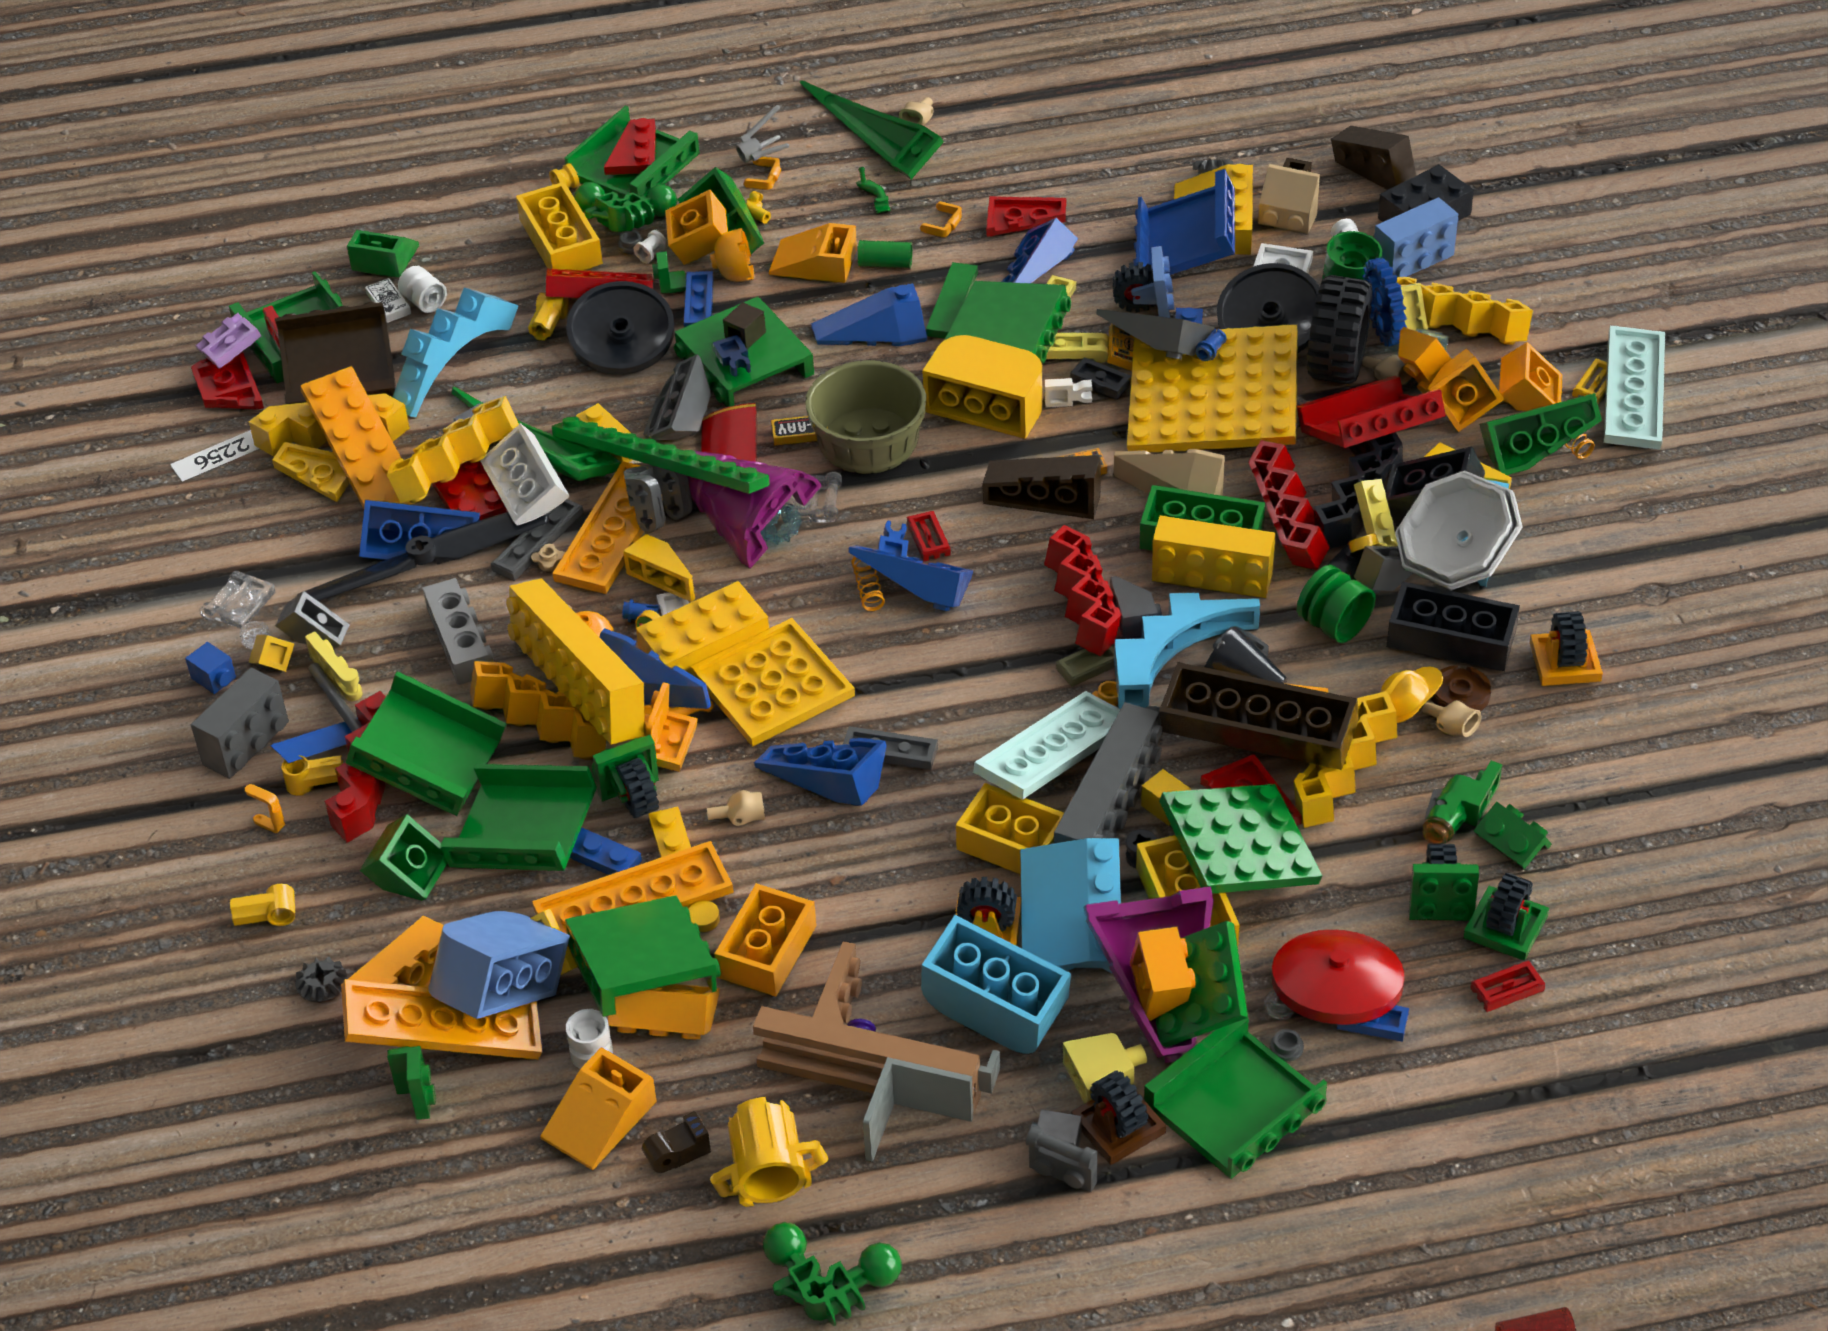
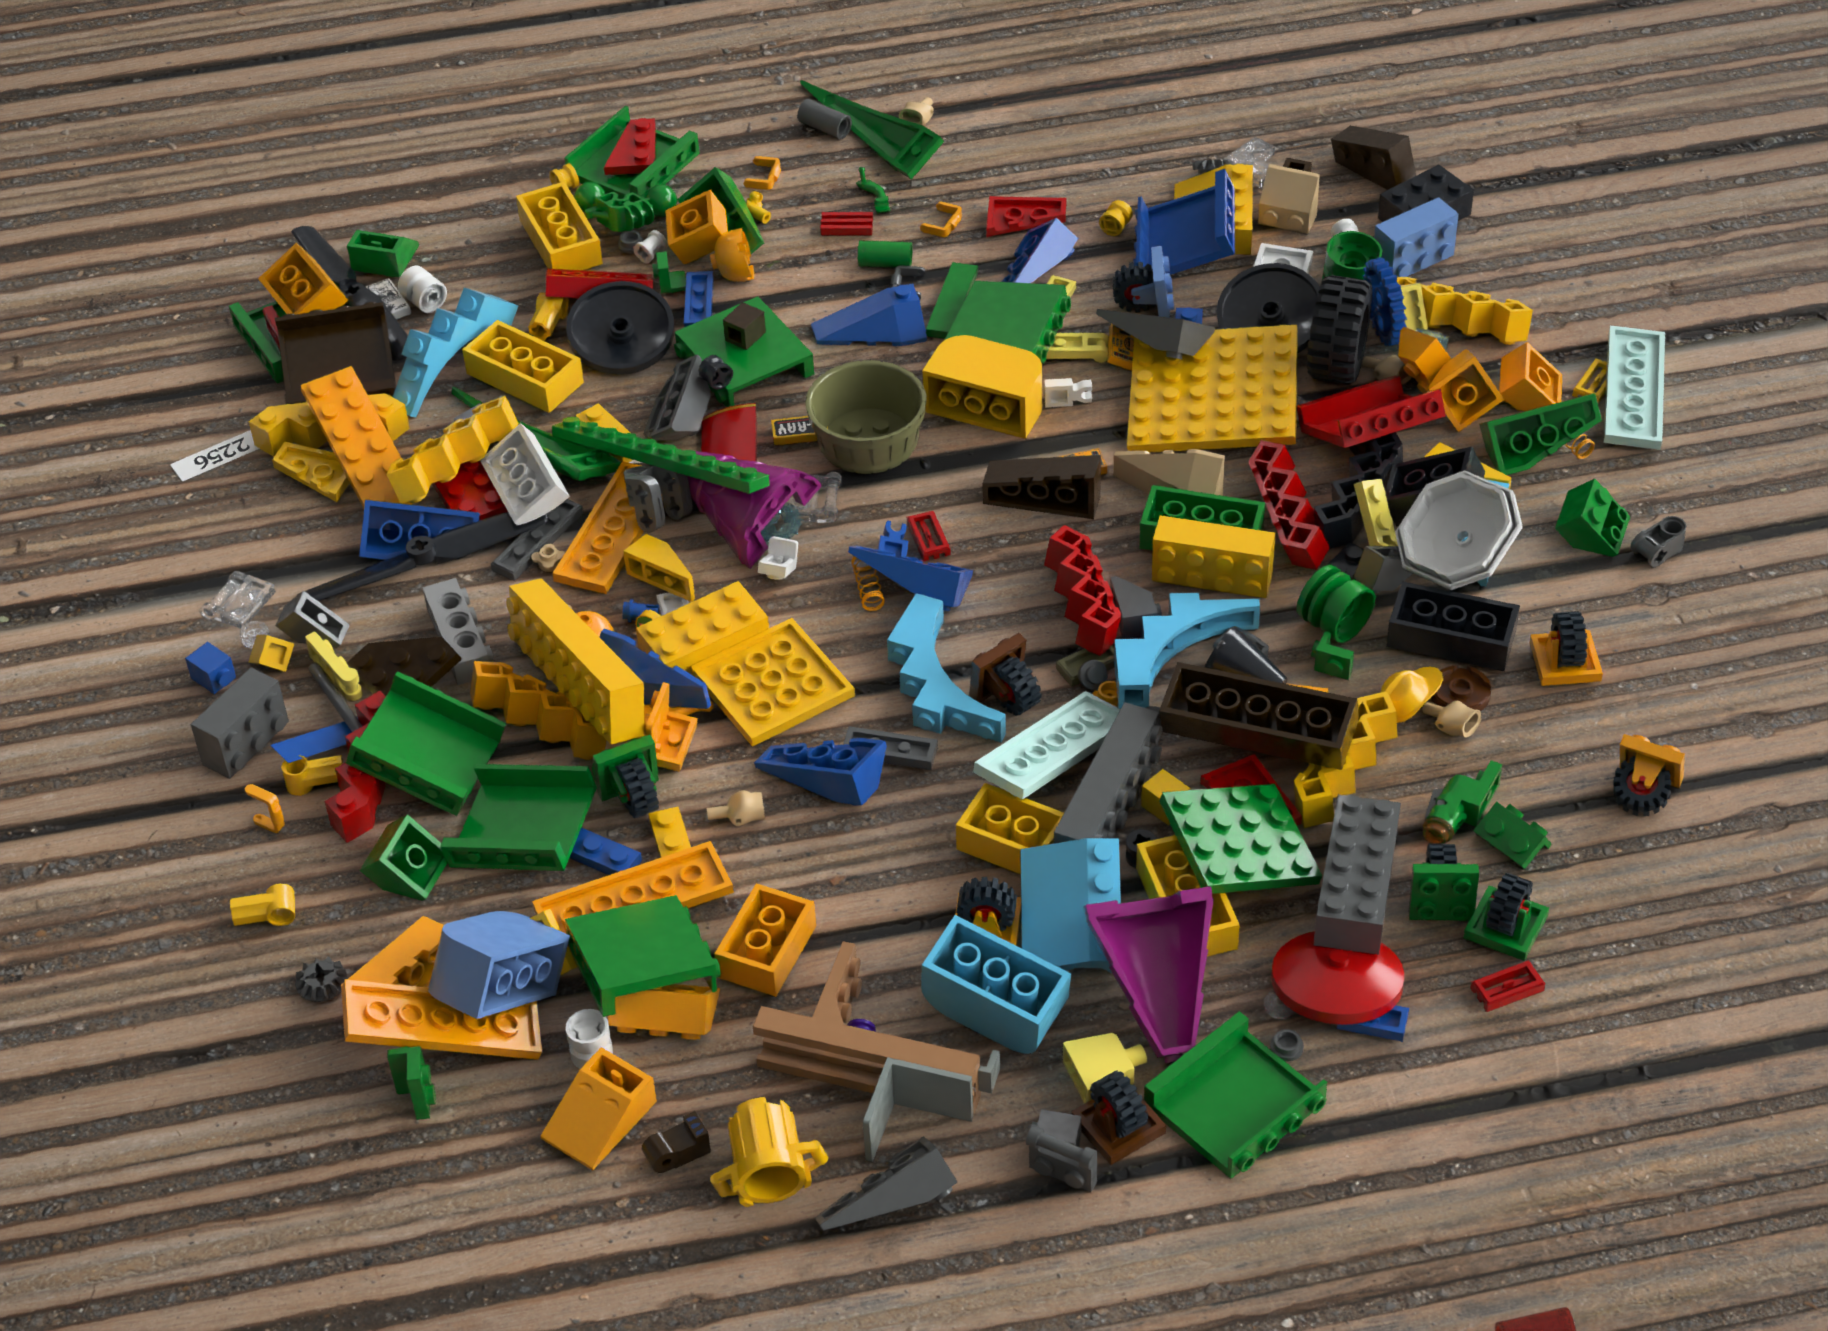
(227, 387): red wing -> none
(228, 340): lavender plate -> none
(301, 284): none -> light orange brick
(346, 281): none -> black piece
(419, 658): none -> dark brown plate
(523, 366): none -> yellow brick
(705, 915): yellow tile -> none
(715, 372): none -> black wheel
(732, 352): dark blue plate -> none
(751, 148): light grey plant -> none
(780, 558): none -> white bracket
(785, 1246): green piece -> none
(817, 254): light orange slope -> none
(824, 119): none -> dark grey pin
(846, 223): none -> red tile
(906, 271): none -> dark grey piece
(913, 1178): none -> dark grey wedge
(937, 697): none -> medium azure arch
(1005, 676): none -> plate
(1092, 674): none -> dark grey plate
(1103, 378): black plate -> none
(1115, 218): none -> yellow wheel
(1161, 971): light orange slope -> none
(1207, 349): blue pin -> none
(1218, 988): green plate -> none
(1254, 153): none -> clear plate
(1332, 659): none -> green bracket
(1357, 874): none -> dark grey brick
(1360, 543): yellow tile -> none
(1592, 519): none -> green slope
(1646, 774): none -> plate
(1660, 540): none -> dark grey piece

